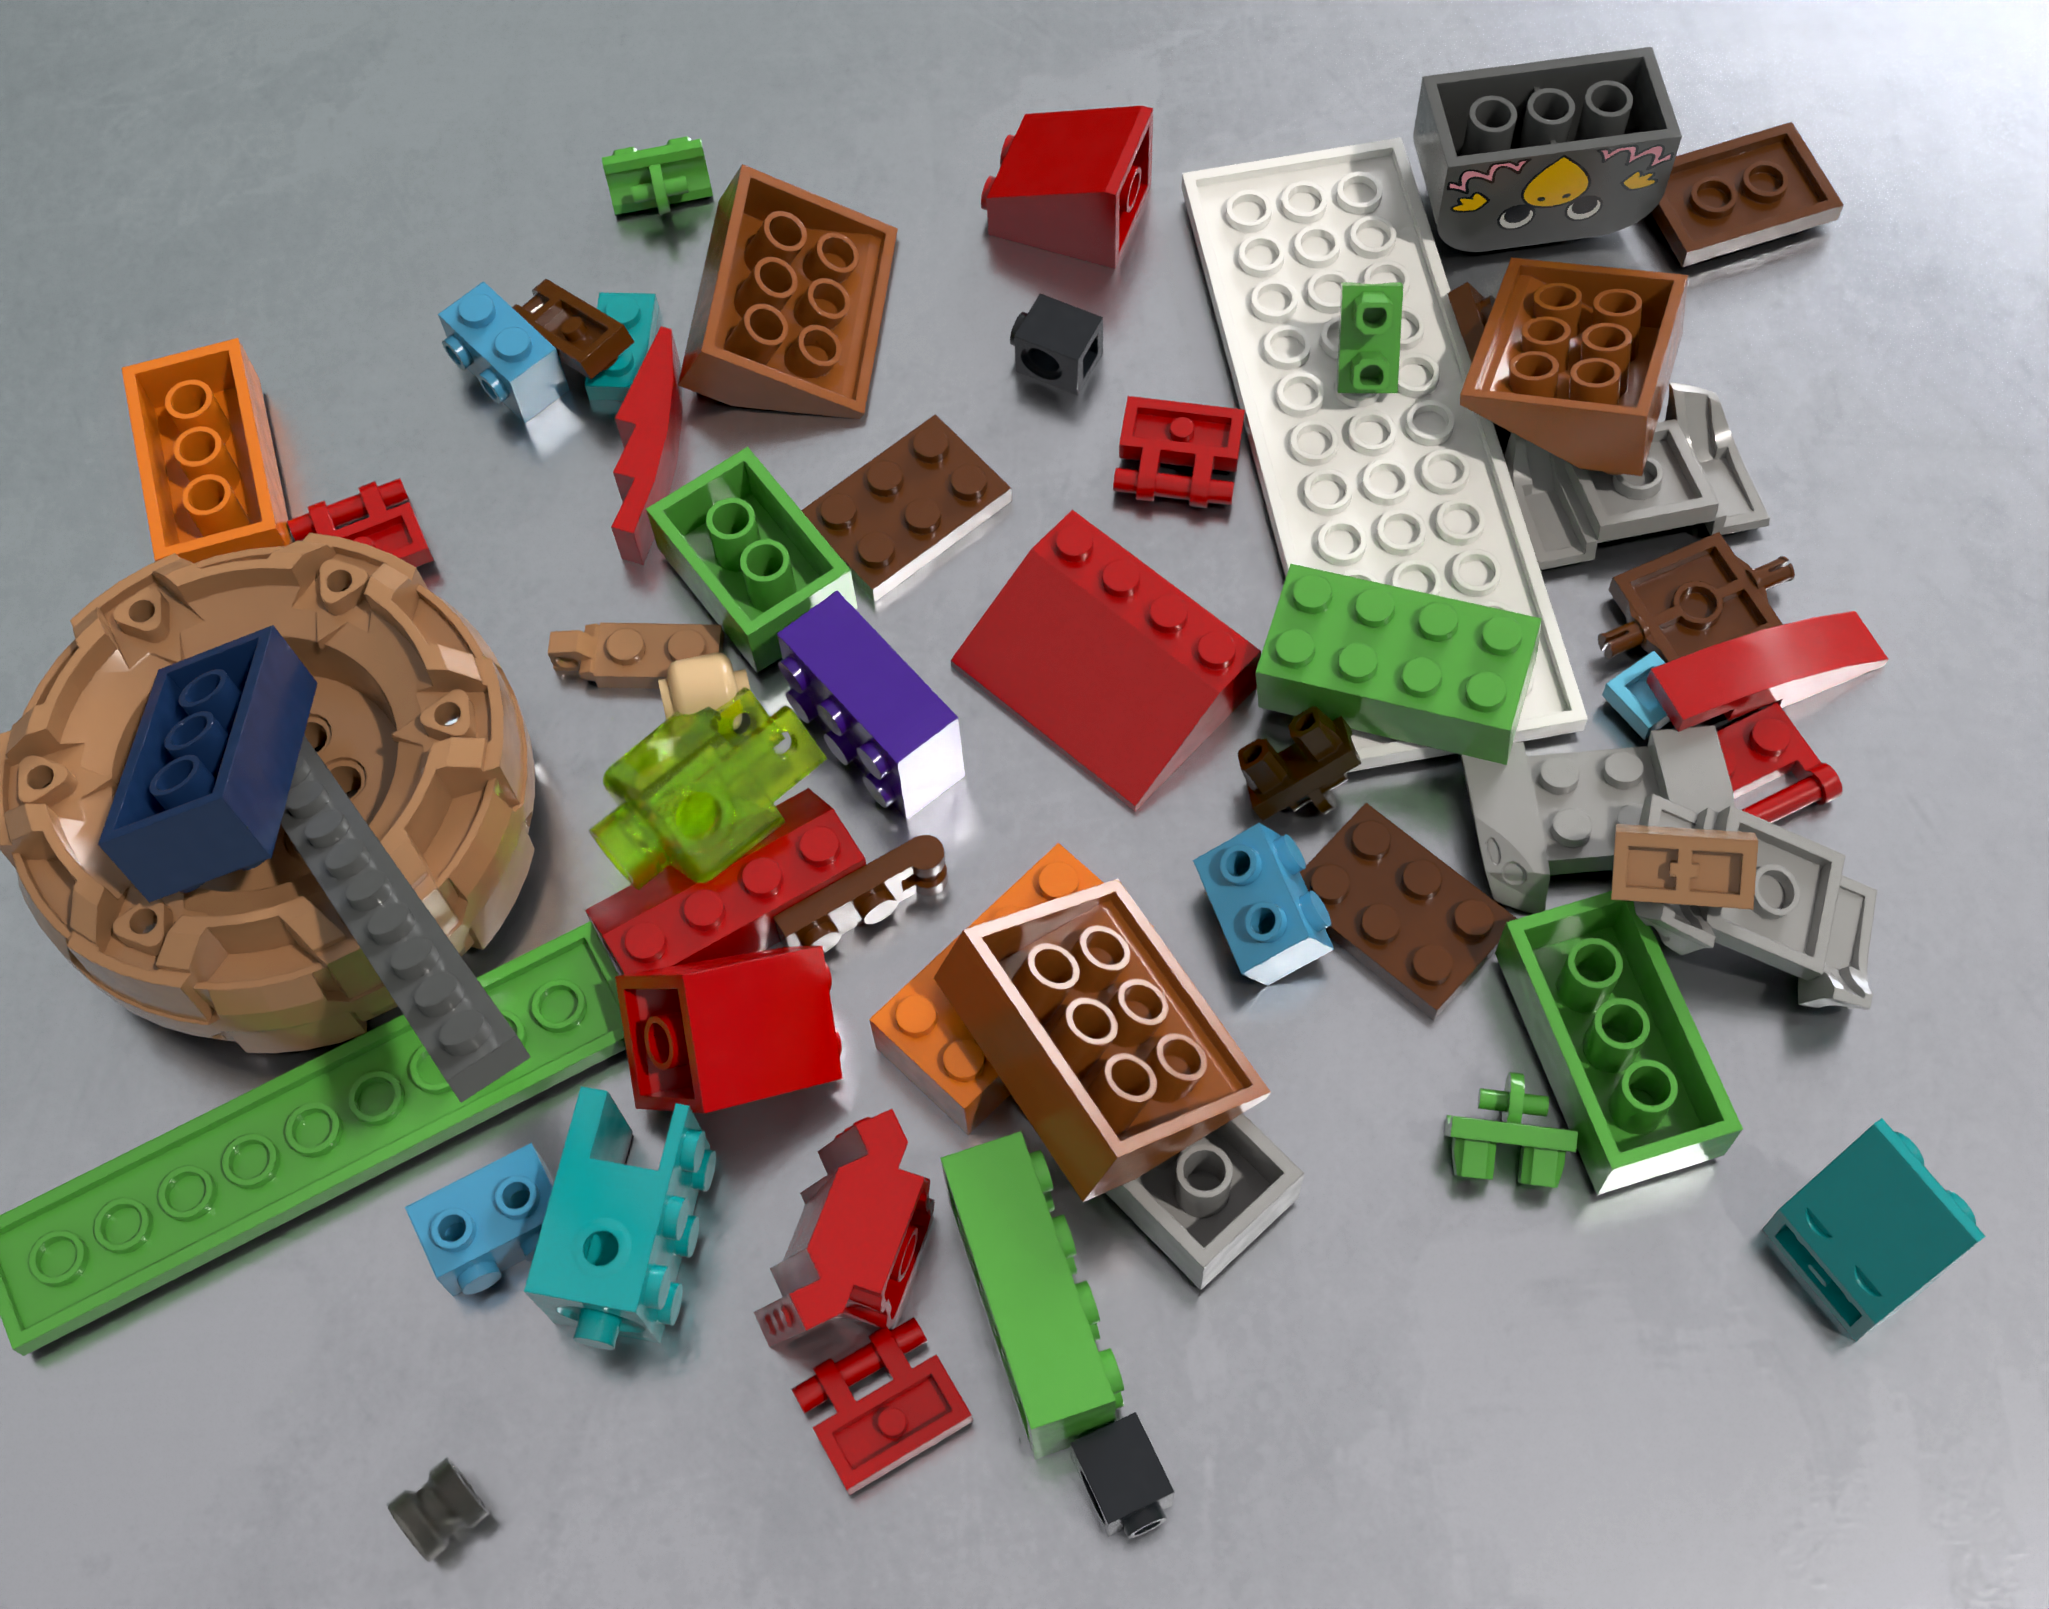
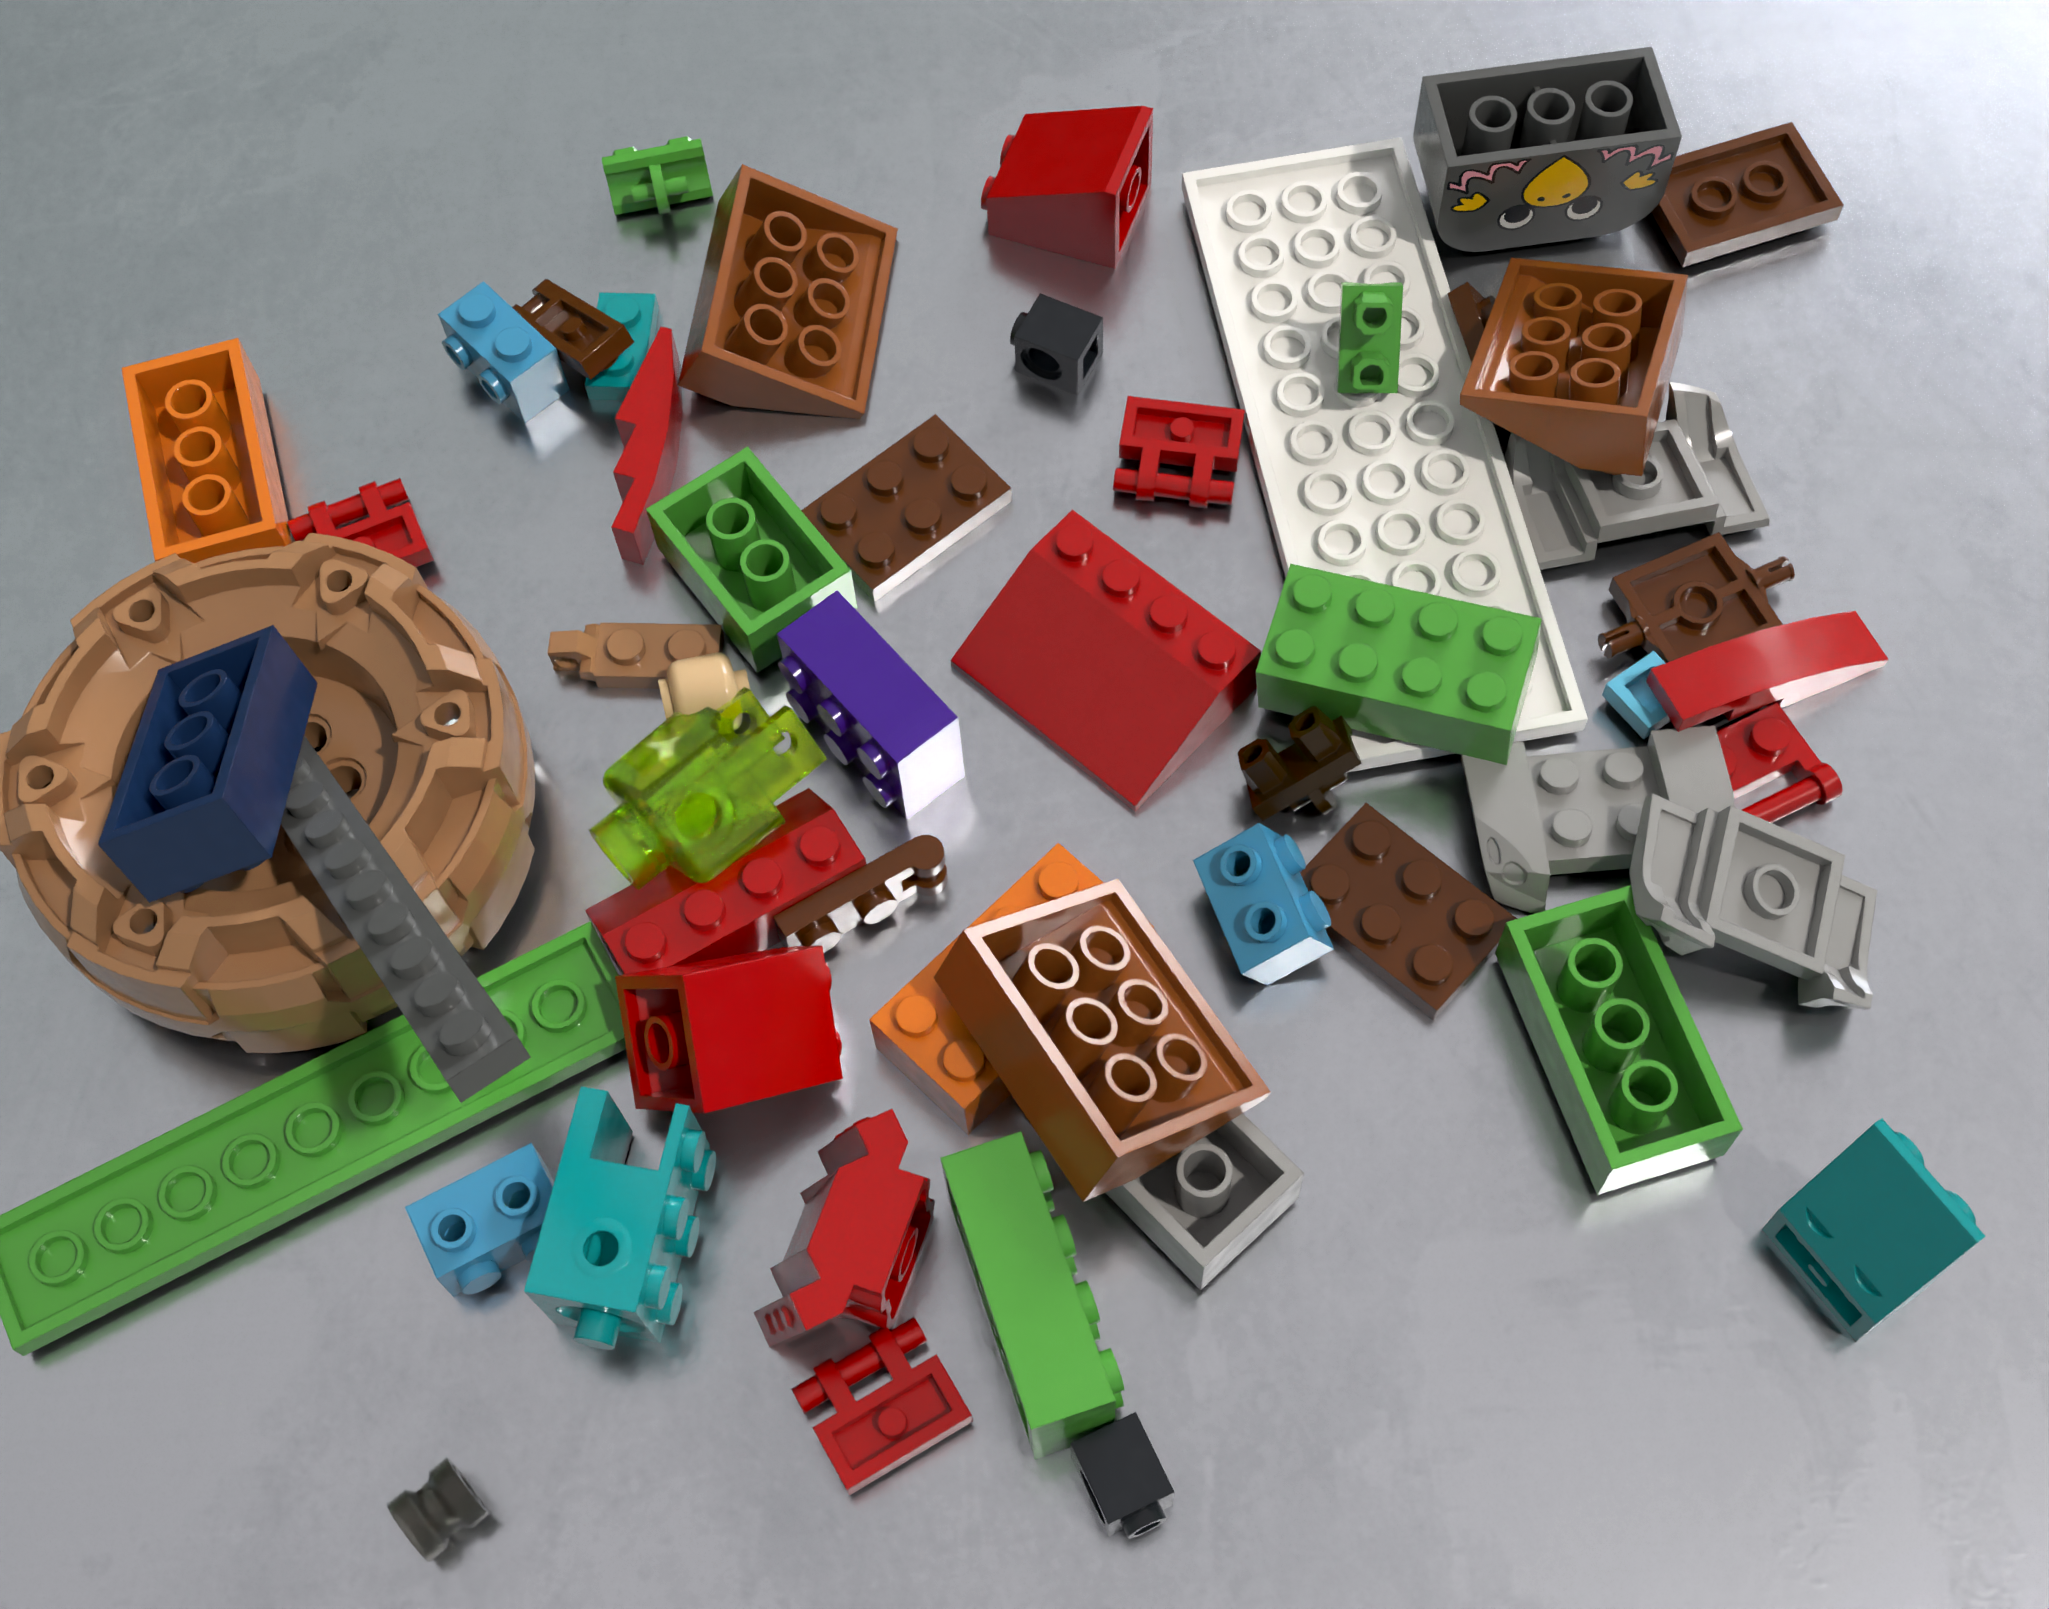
(1541, 1147): bright green hips -> none
(1684, 866): medium nougat hinge -> none

